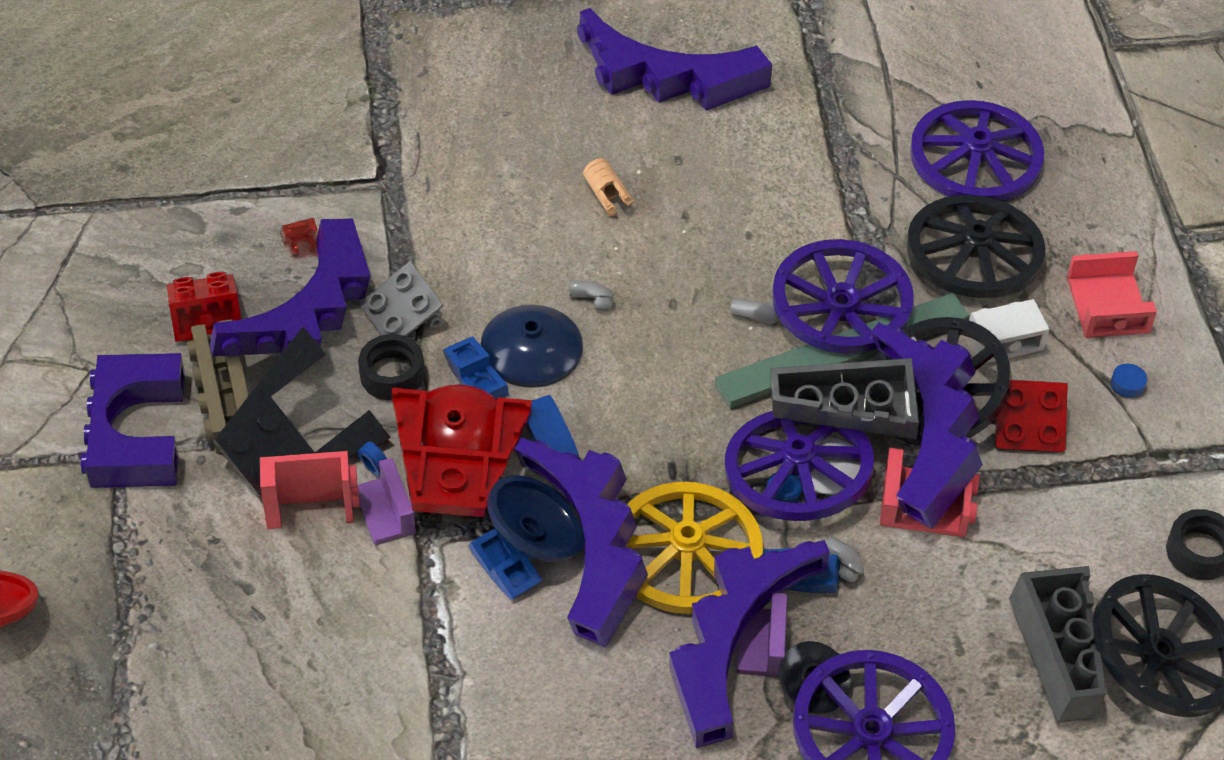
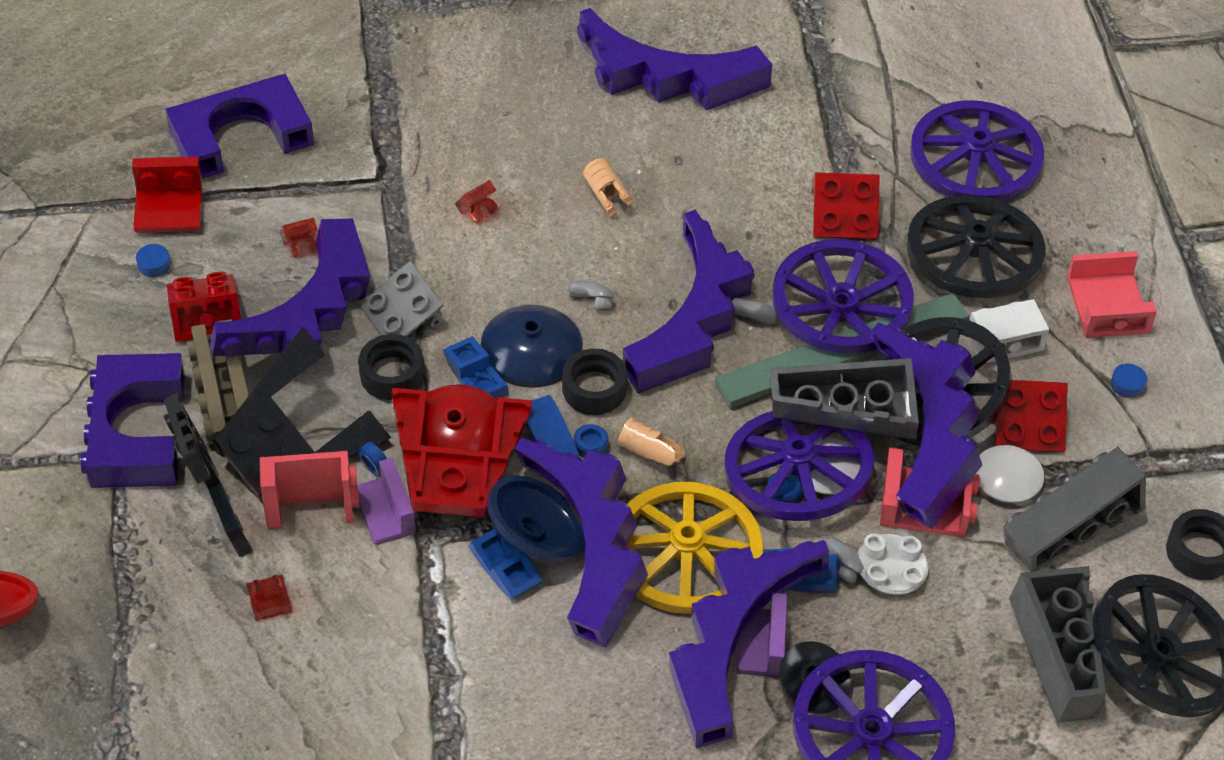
(153, 260): none -> blue tile
(167, 194): none -> red bracket
(202, 468): none -> black wing
(265, 101): none -> dark purple arch
(268, 597): none -> clear red tile
(478, 198): none -> clear red tile
(591, 438): none -> blue tile
(597, 361): none -> black tyre
(650, 443): none -> light nougat hinge
(685, 340): none -> dark purple arch
(845, 205): none -> red bracket
(893, 563): none -> white dish
(1010, 475): none -> white dish
(1077, 509): none -> dark grey wedge

